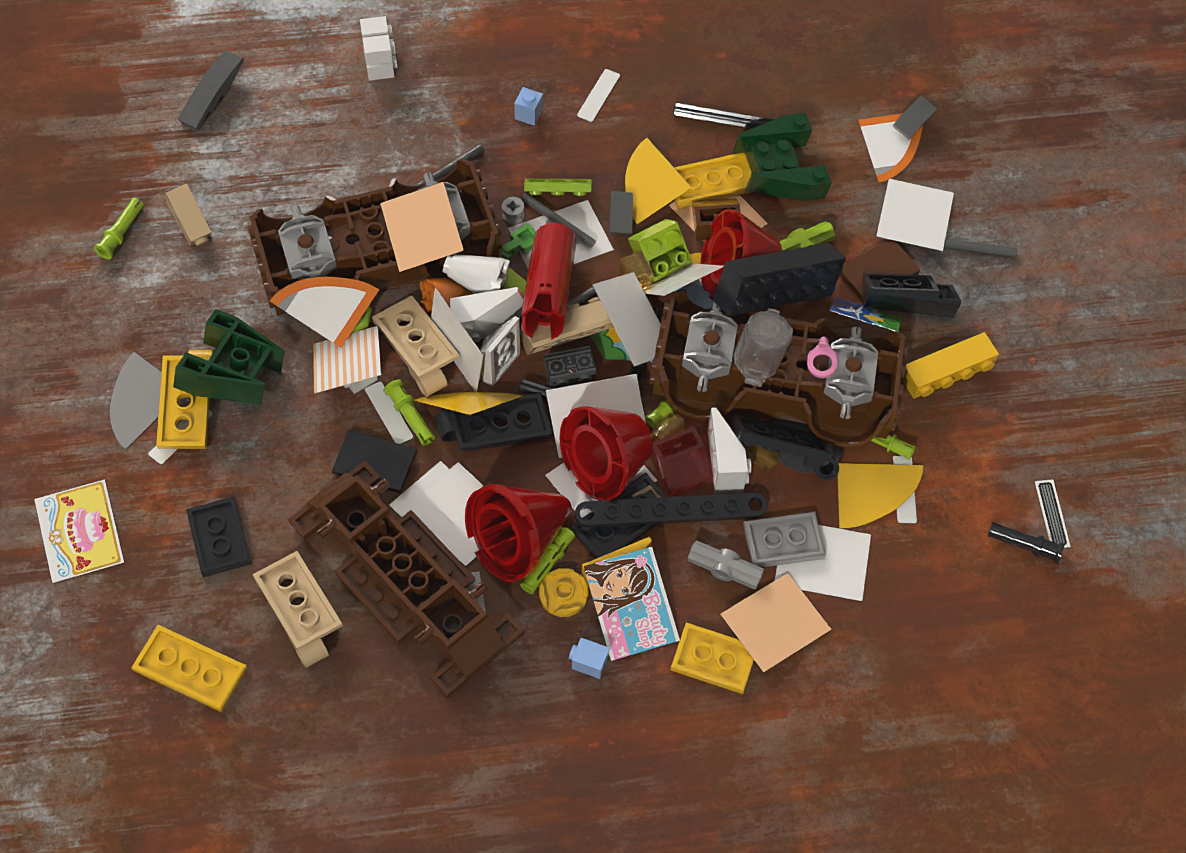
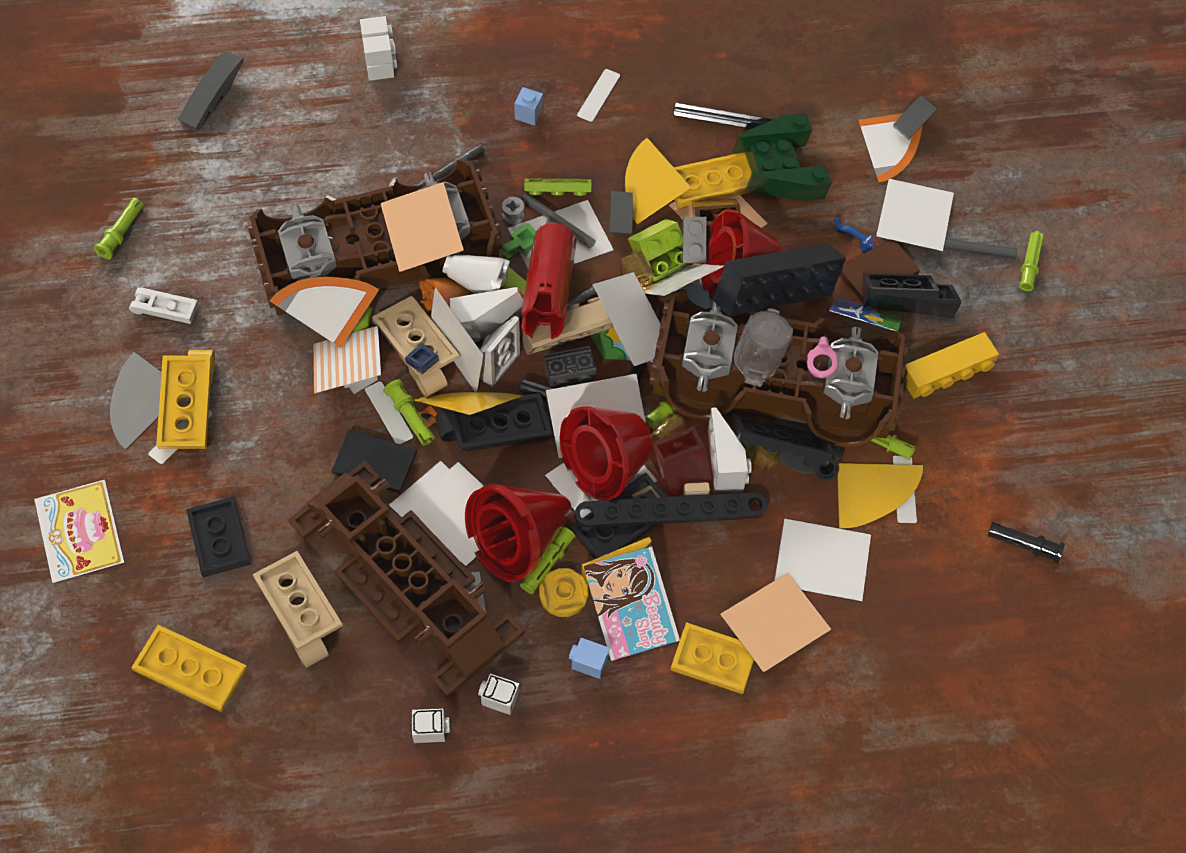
(164, 305): none -> white plate
(188, 215): tan slope -> none
(234, 365): dark green wedge -> none
(422, 358): none -> dark blue tile
(428, 416): none -> orange sticker
(429, 725): none -> white brick
(499, 693): none -> white brick
(694, 240): none -> light grey plate
(696, 489): none -> tan tile
(725, 564): light grey piece -> none
(784, 539): light grey tile -> none
(813, 236): lime piece -> none
(865, 245): none -> blue piece
(1030, 267): none -> lime axle
(1052, 512): sticker -> none

